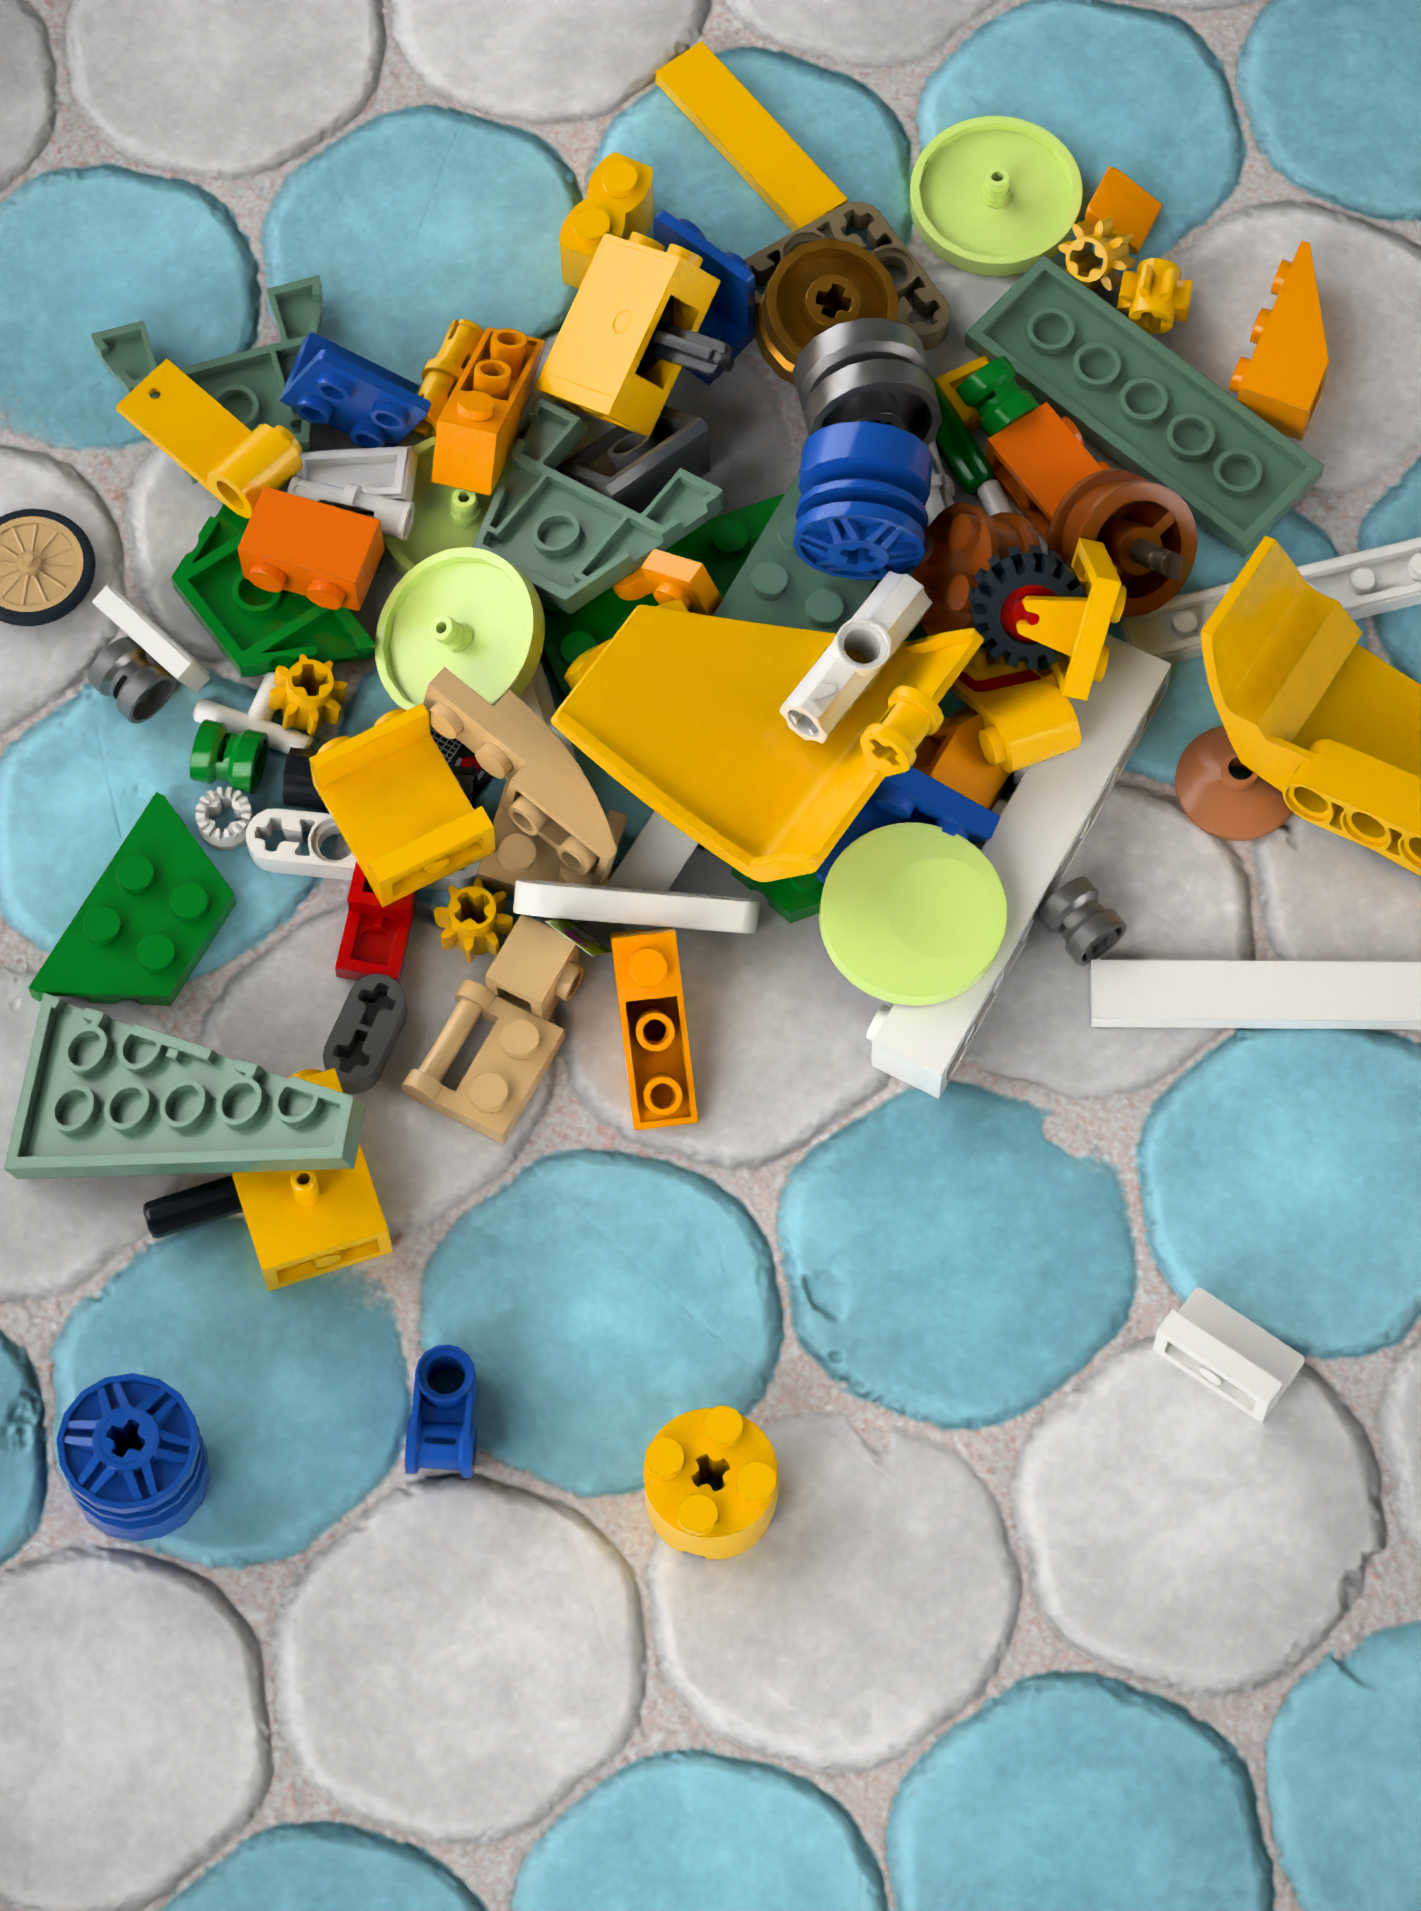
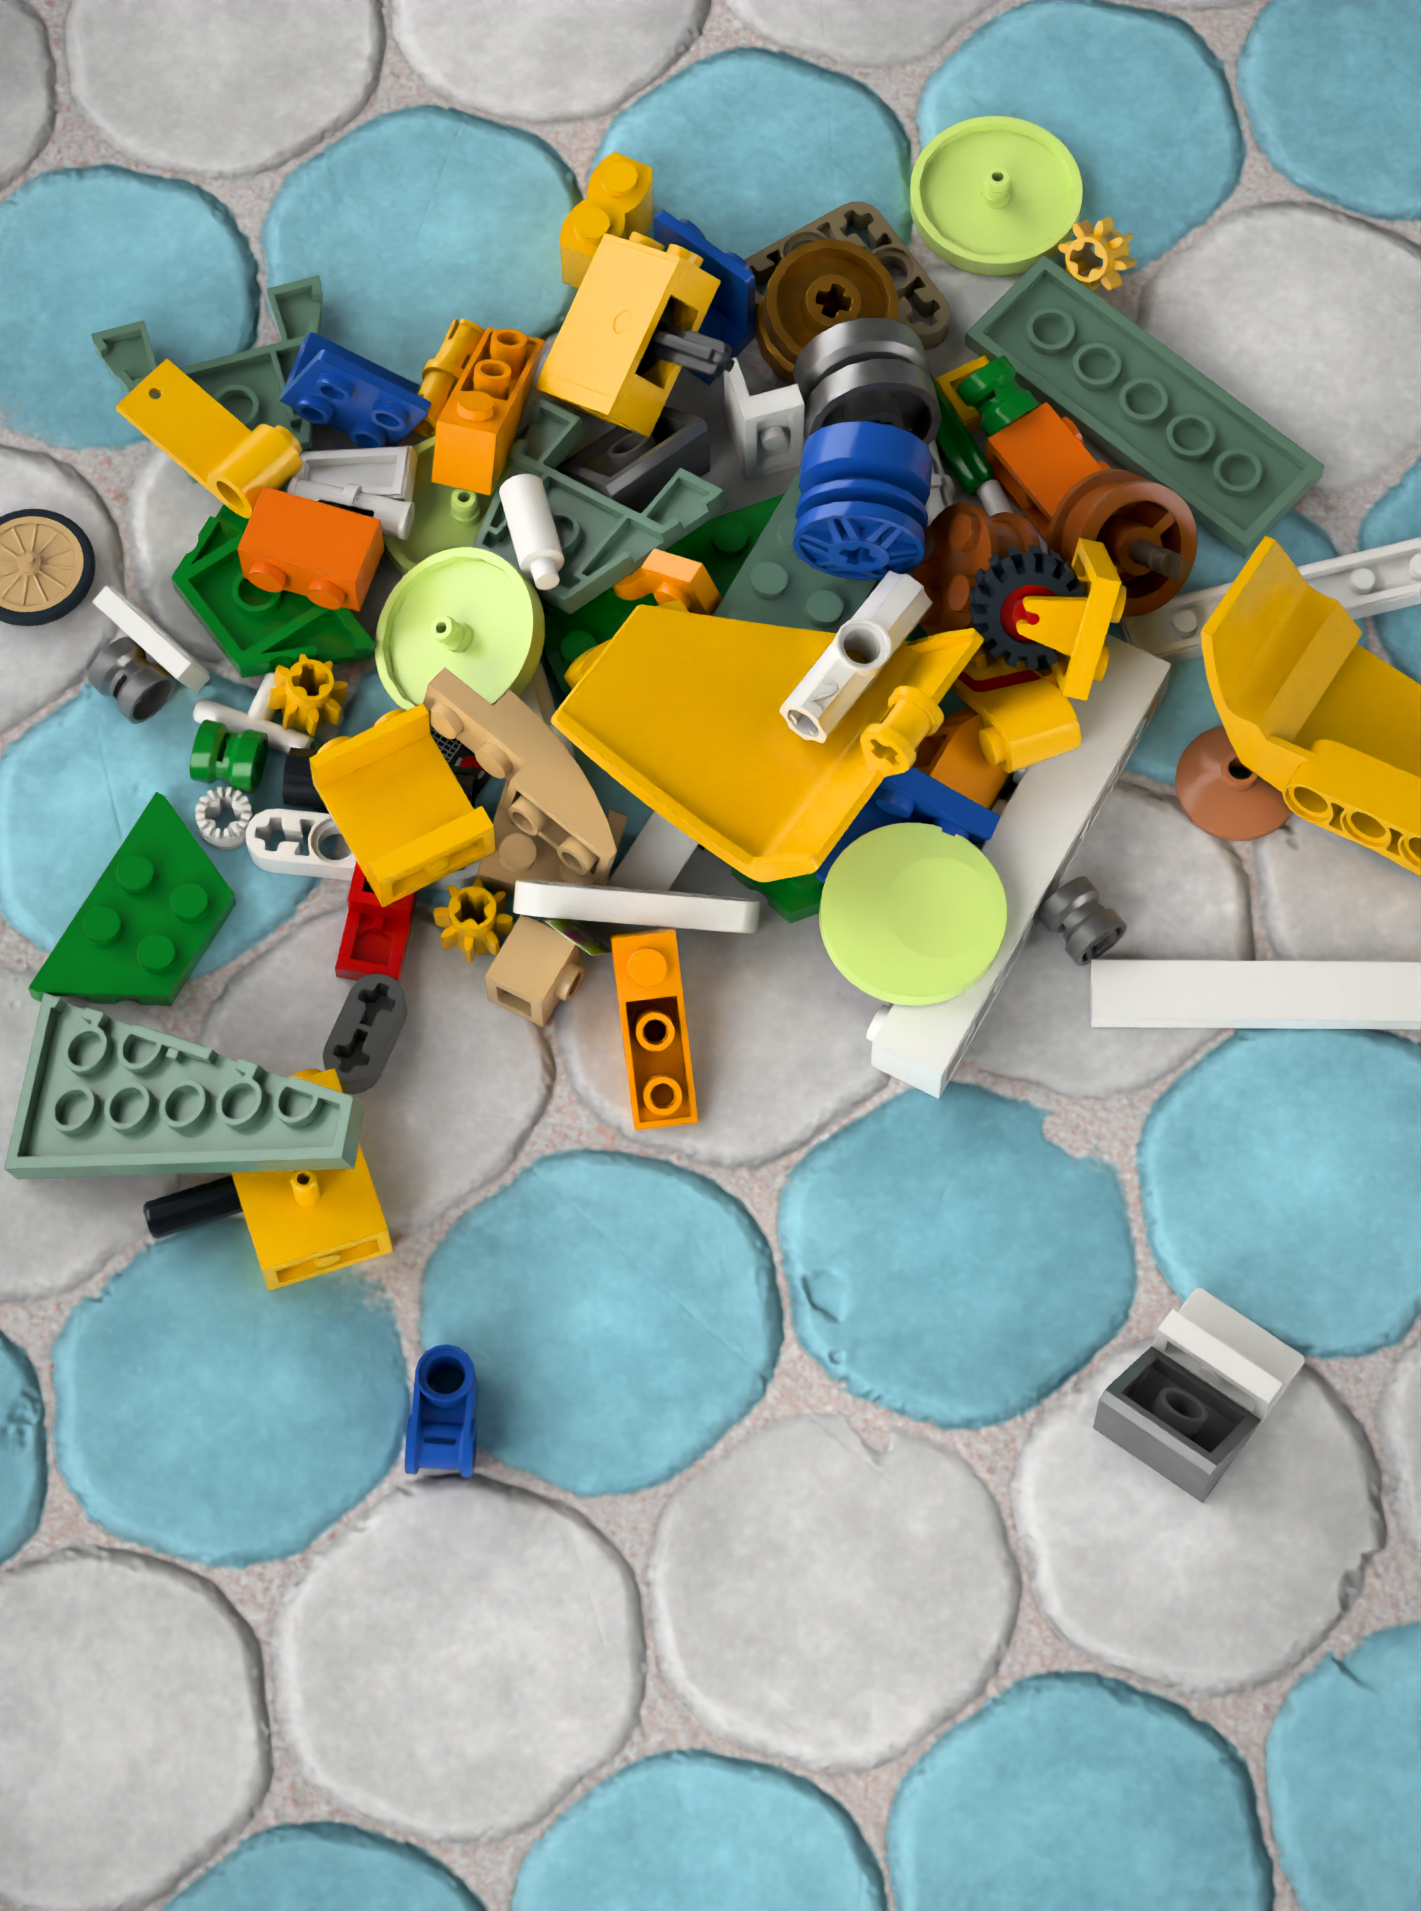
(146, 1489): blue wheel -> none
(502, 1071): tan plate -> none
(532, 529): none -> white cylinder
(717, 1446): yellow brick -> none
(748, 137): yellow tile -> none
(764, 426): none -> white panel
(1127, 204): light orange slope -> none
(1155, 295): yellow gear -> none
(1174, 1422): none -> dark grey slope
(1291, 351): light orange slope -> none

